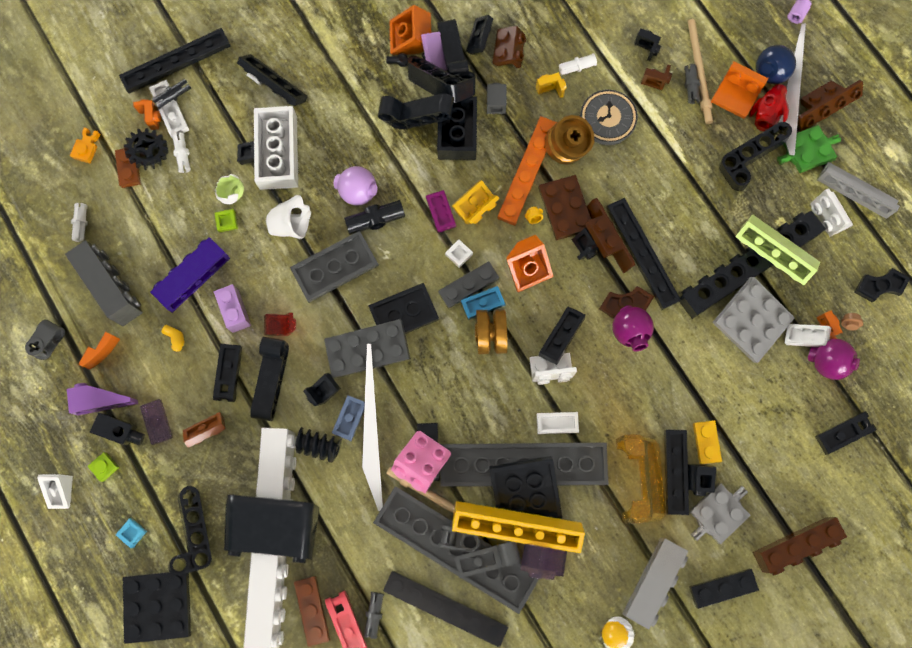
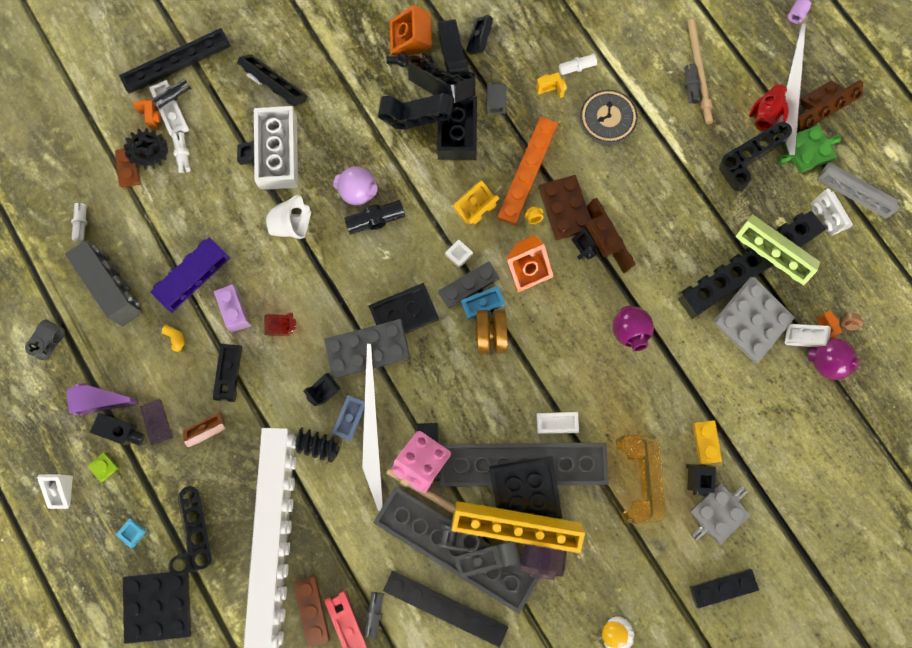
(85, 148): light orange plate -> none
(93, 357): orange slope -> none
(226, 220): lime tile -> none
(229, 189): yellowish green hair -> none
(270, 377): black beam -> none
(270, 527): black windscreen -> none
(334, 266): dark grey plate -> none
(433, 49): lavender tile -> none
(440, 211): magenta plate -> none
(509, 46): reddish brown bracket -> none
(544, 371): white bracket -> none
(562, 335): black plate -> none
(569, 139): pearl gold wheel -> none
(636, 298): reddish brown tile -> none
(643, 254): black plate -> none
(648, 41): black bracket -> none
(655, 583): light grey brick -> none
(656, 79): reddish brown bracket -> none
(676, 472): black plate -> none
(739, 90): orange bracket -> none
(776, 64): dark blue brick -> none
(799, 545): reddish brown brick -> none
(845, 433): black plate -> none
(872, 287): black tile -> none

